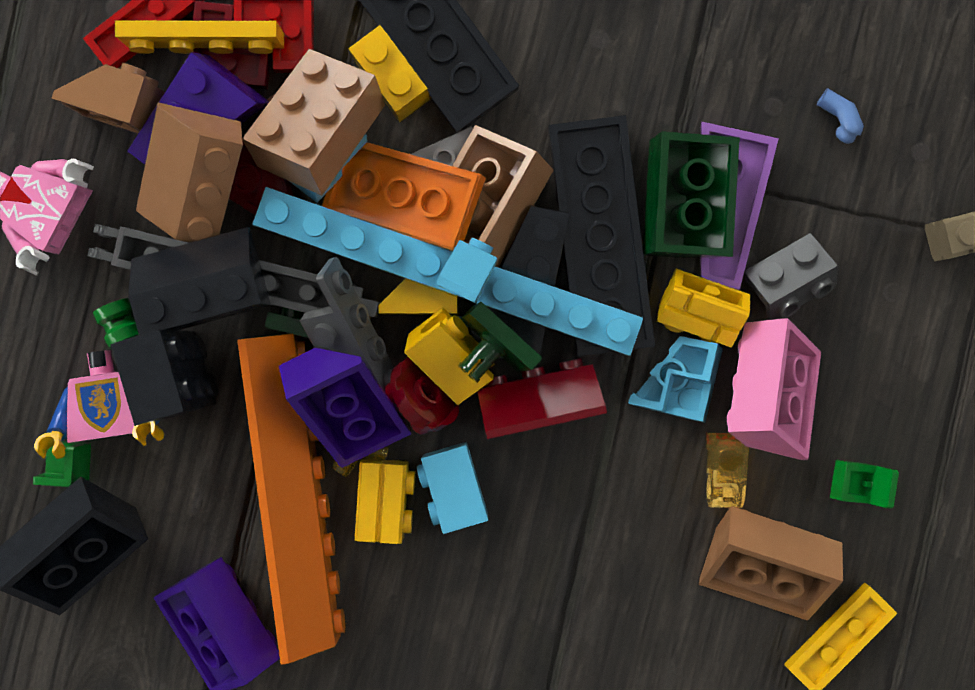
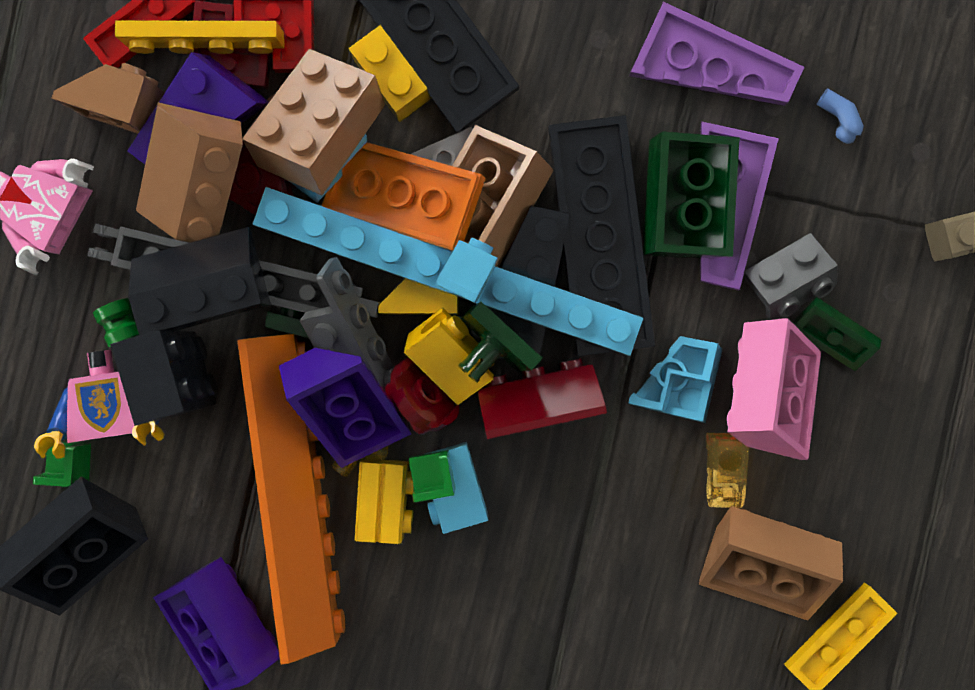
(432, 476): none -> green panel
(703, 308): yellow brick -> none
(708, 58): none -> medium lavender wing
(837, 334): none -> dark green plate
(864, 483): green bracket -> none

